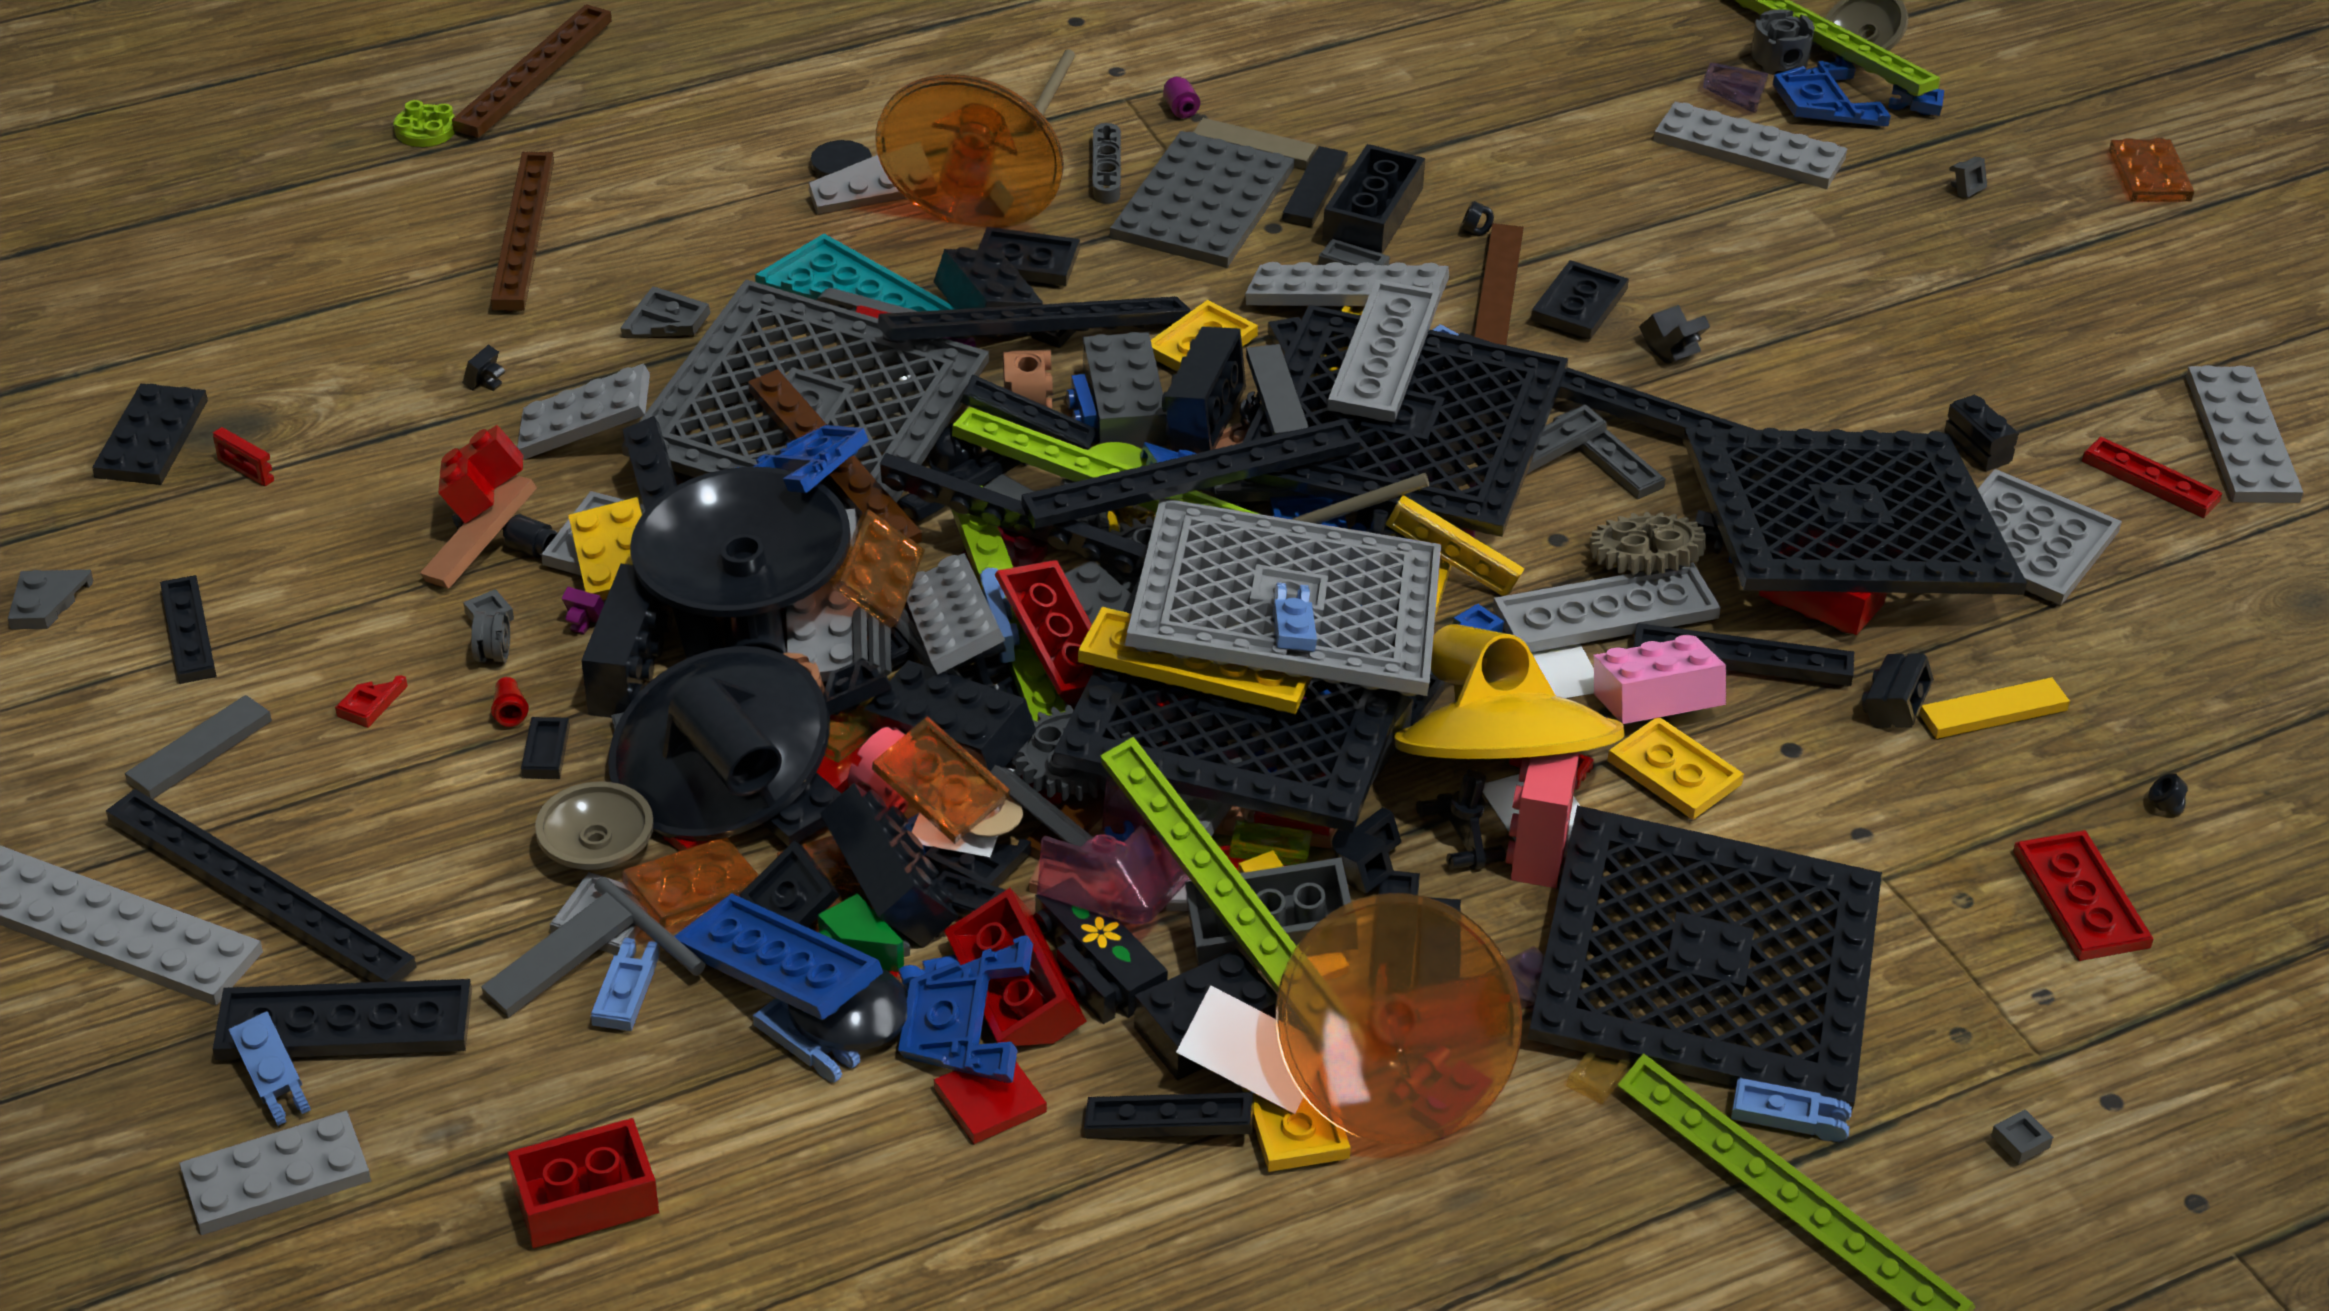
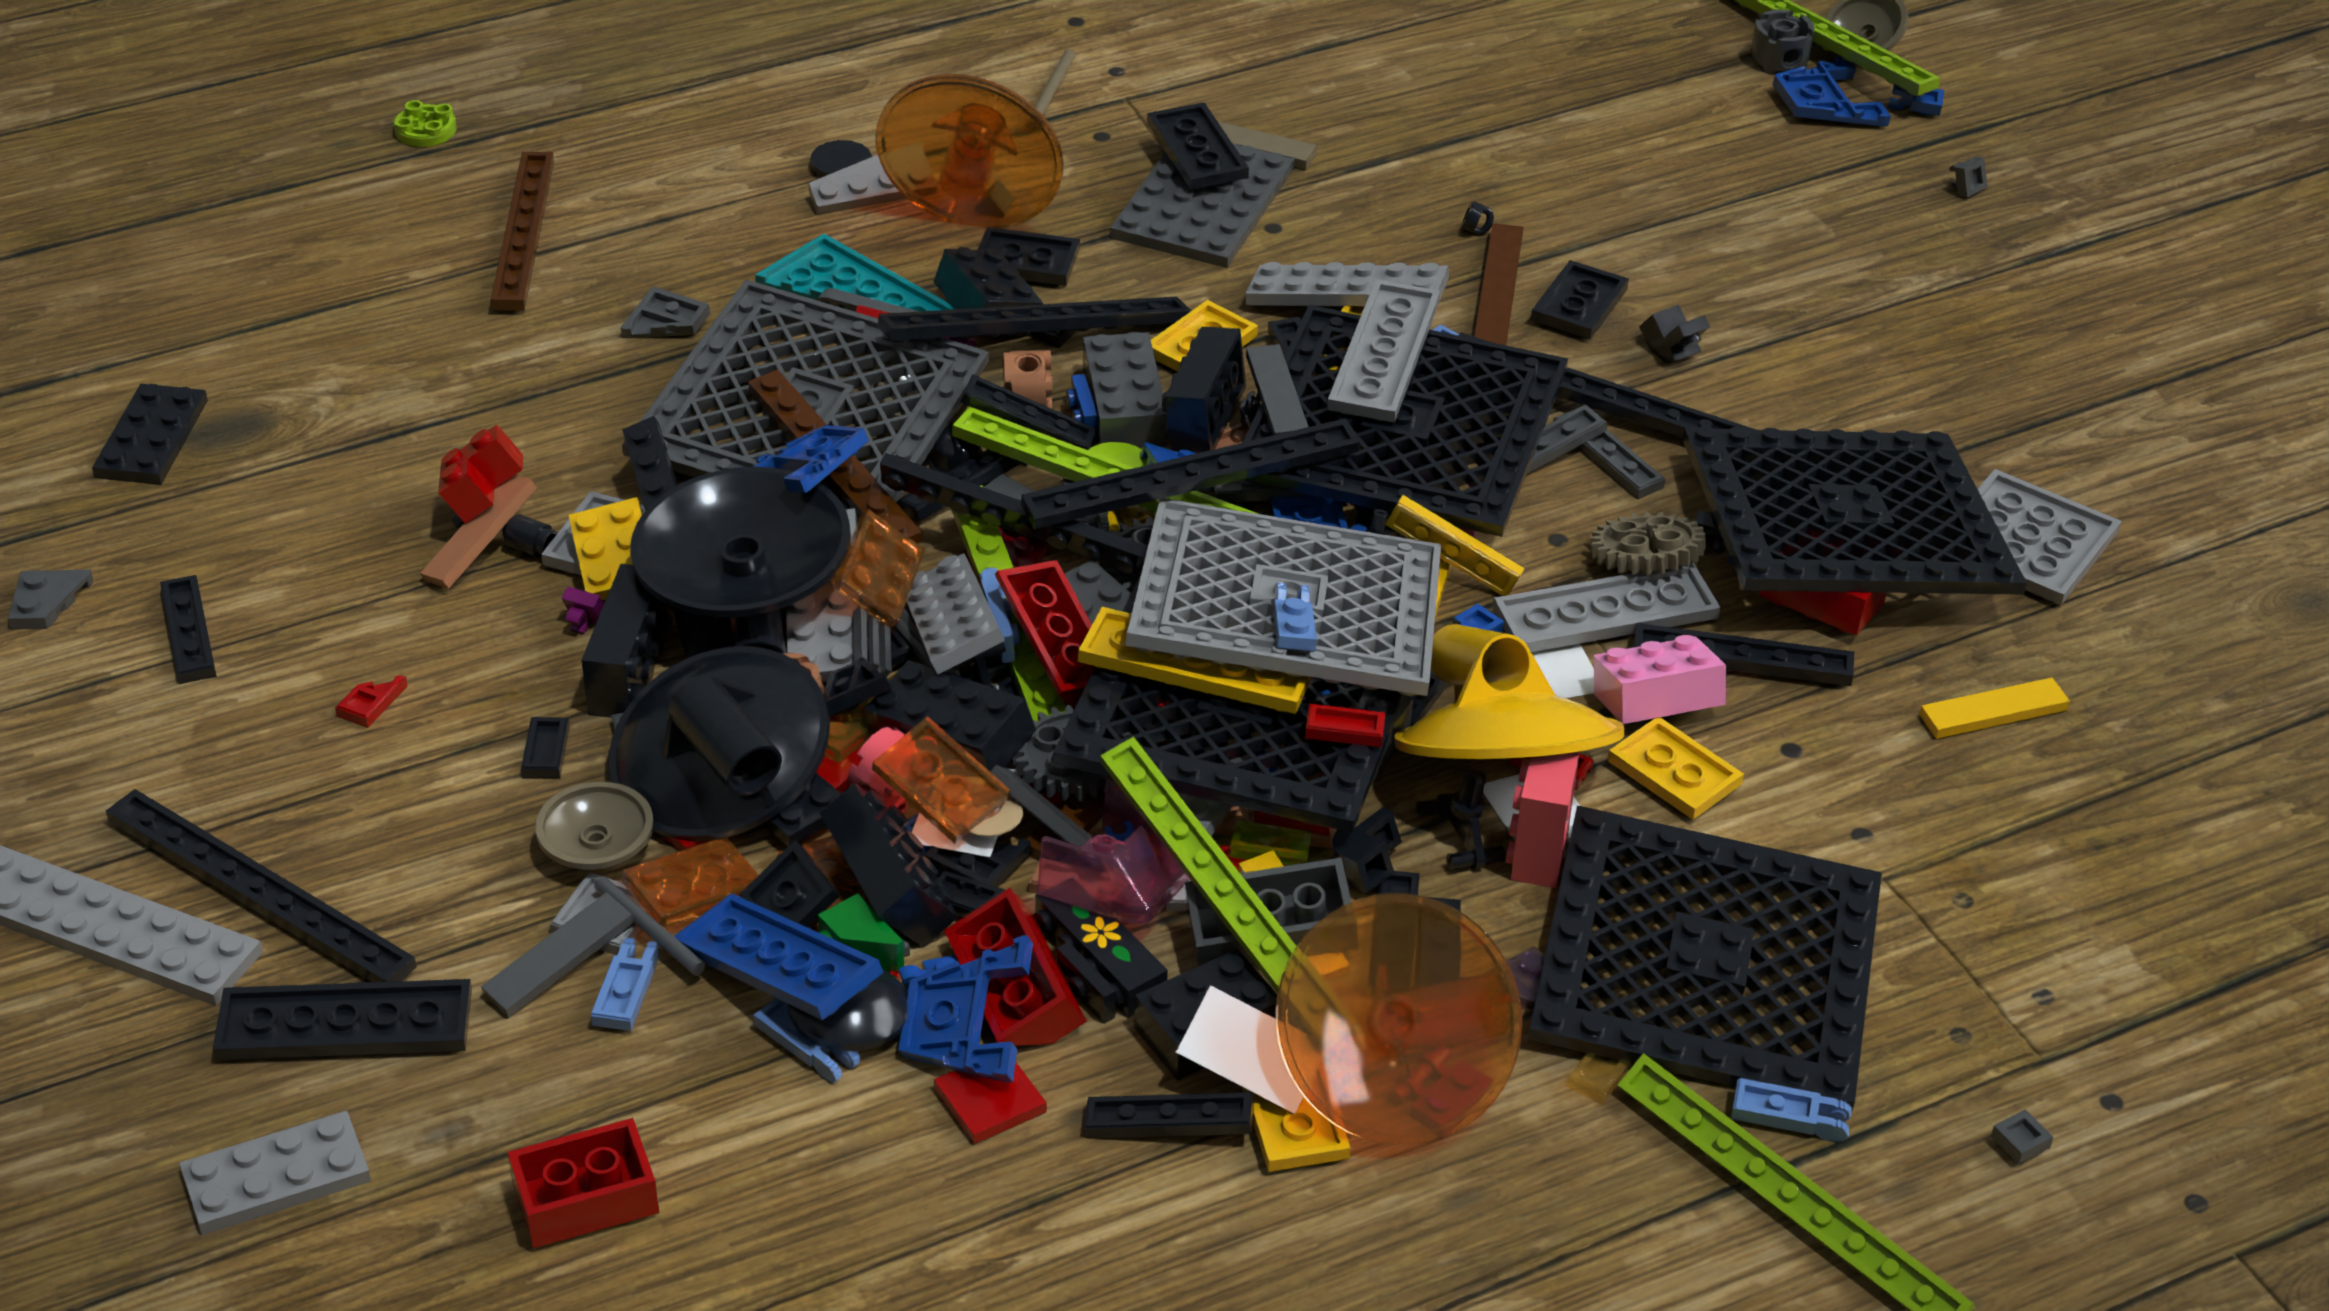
(198, 747): dark grey tile -> none
(243, 456): red tile -> none
(268, 1064): medium blue hinge -> none
(484, 370): black tile -> none
(489, 602): dark grey plate -> none
(490, 636): dark grey wheel -> none
(508, 704): red cone -> none
(531, 71): reddish brown plate -> none
(584, 411): light grey plate -> none
(1106, 163): dark grey beam -> none
(1181, 97): magenta brick -> none
(1197, 146): none -> black plate
(1315, 186): black tile -> none
(1345, 725): none -> red tile
(1350, 255): dark grey tile -> none
(1366, 500): dark tan bar -> none
(1374, 198): black brick -> none
(1736, 85): wing -> none
(1750, 144): light grey plate -> none
(1898, 690): black brick -> none
(1981, 432): black brick -> none
(2082, 895): red tile -> none
(2151, 170): clear orange plate -> none
(2152, 477): red tile -> none
(2169, 794): black tile -> none
(2244, 435): light grey plate -> none

